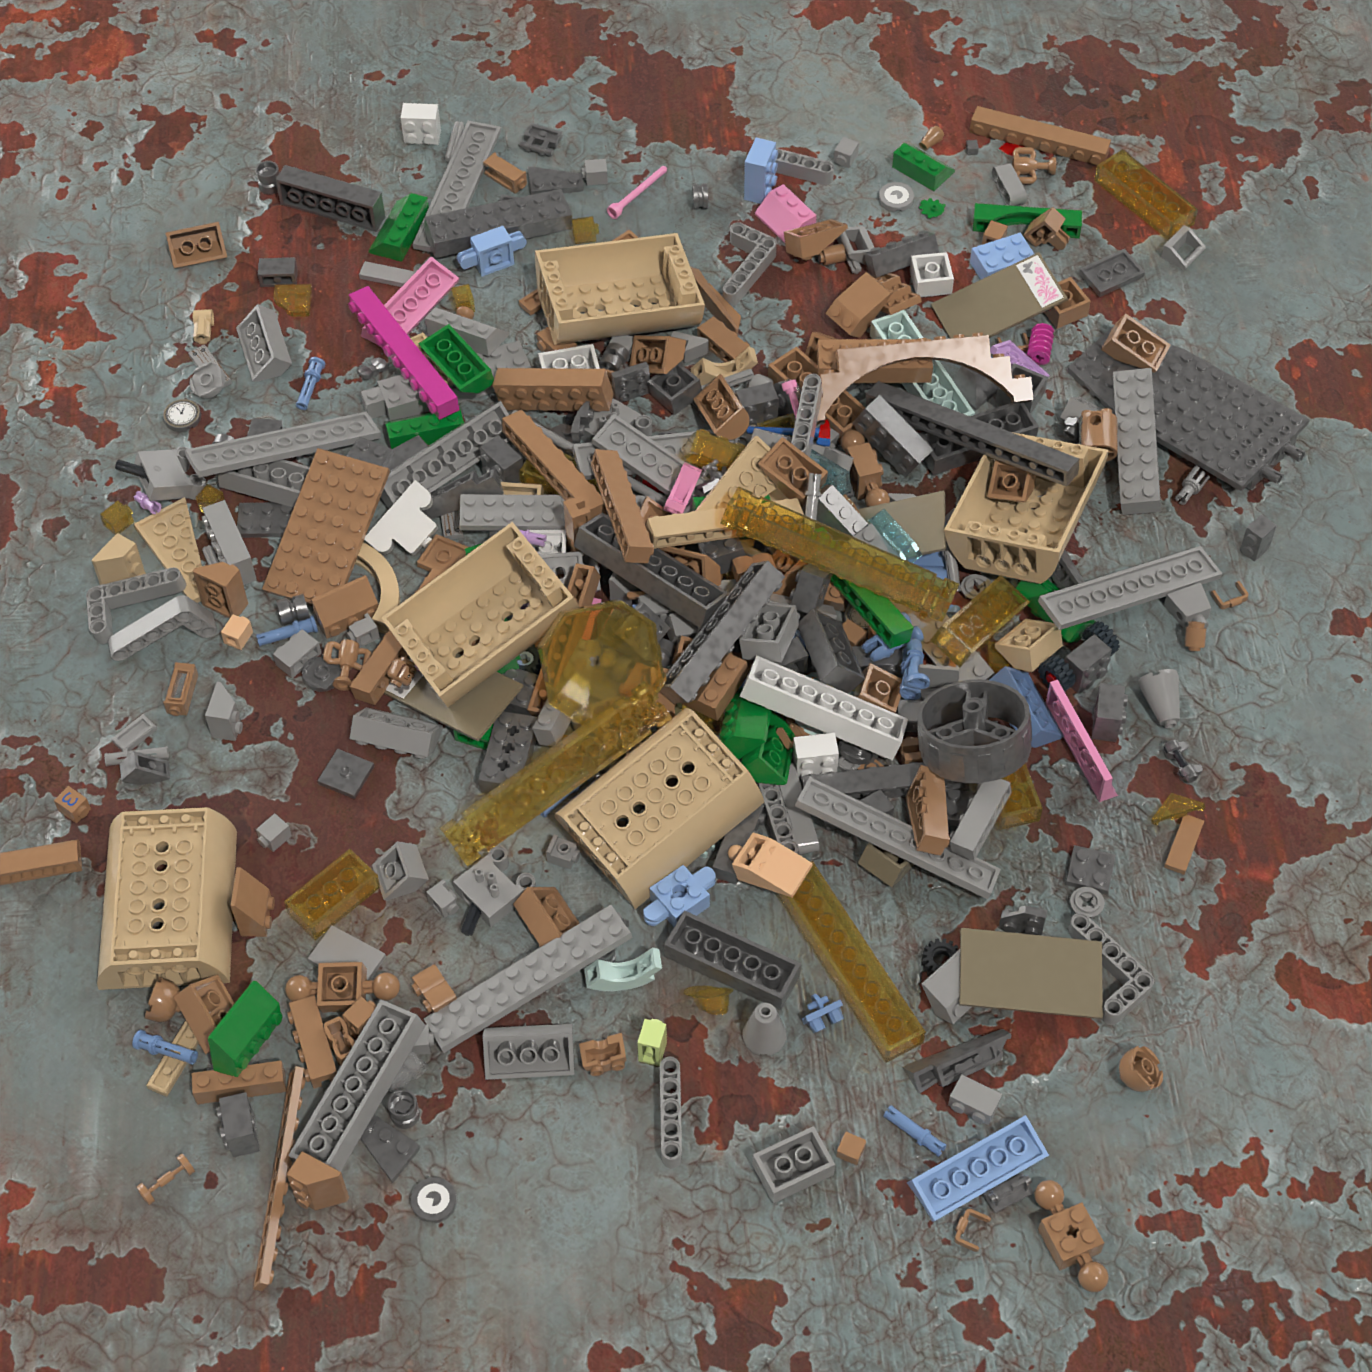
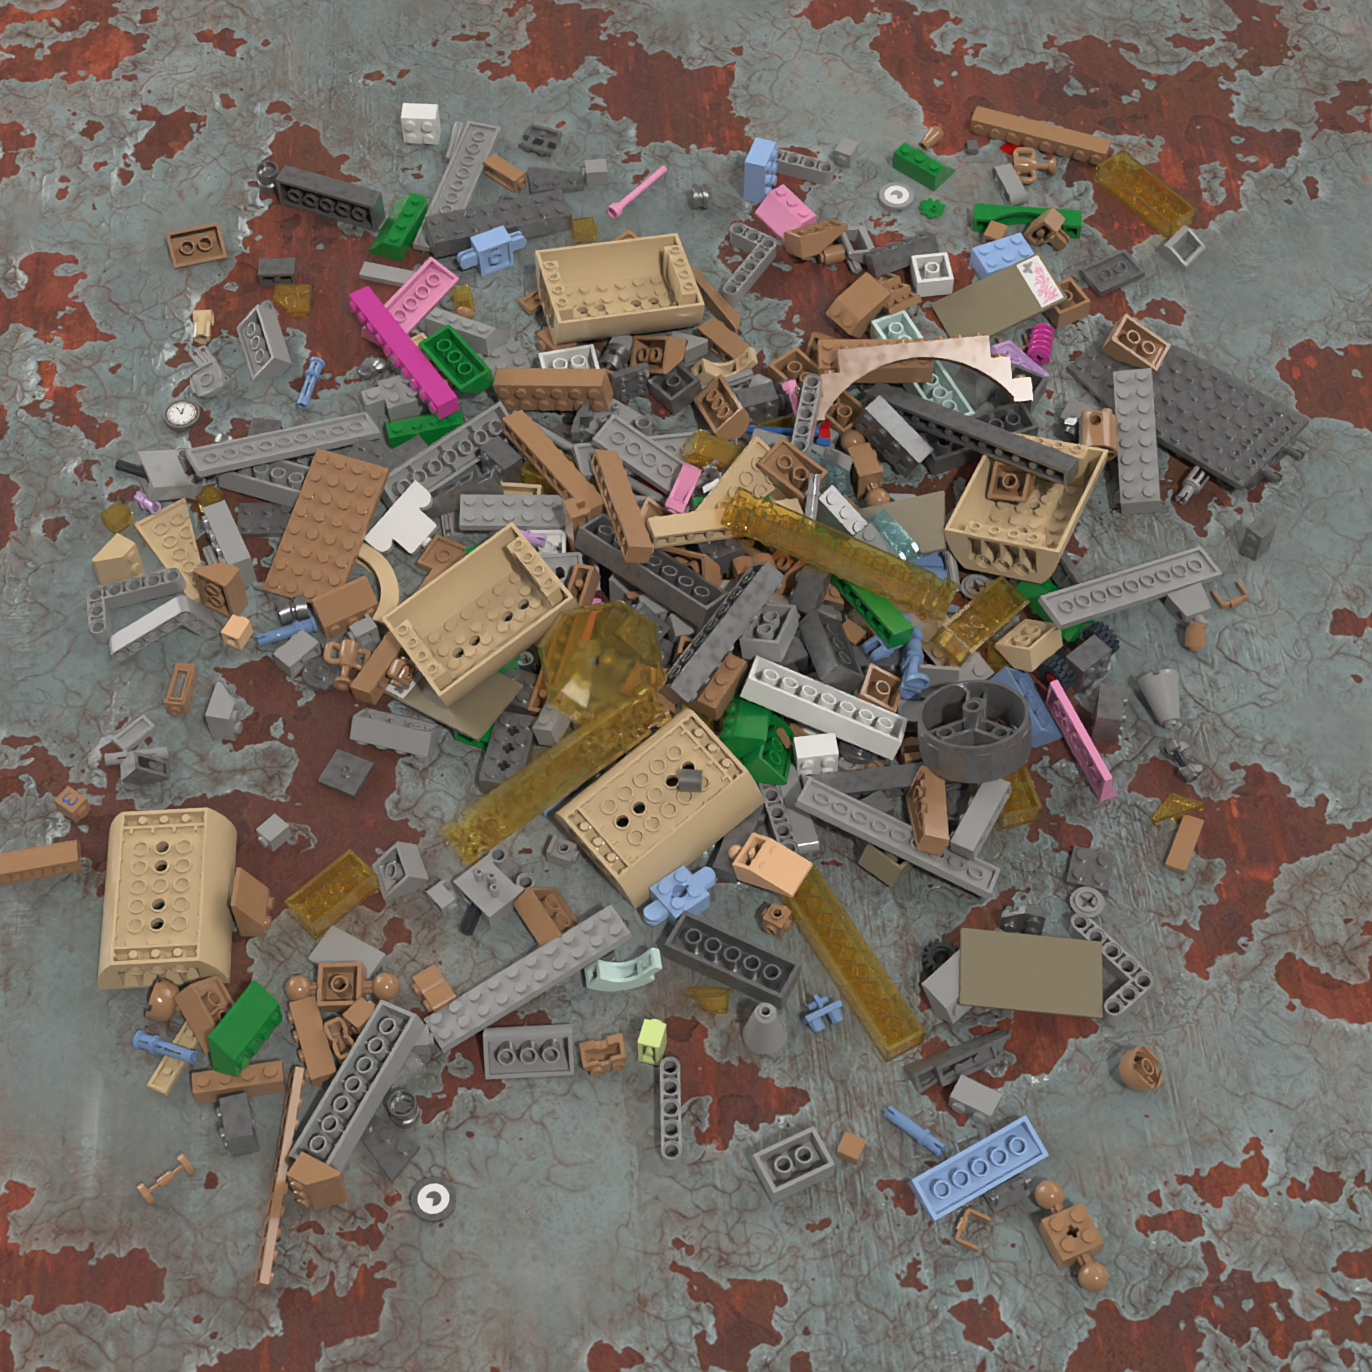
(690, 780): none -> flat silver brick
(777, 920): none -> medium nougat brick

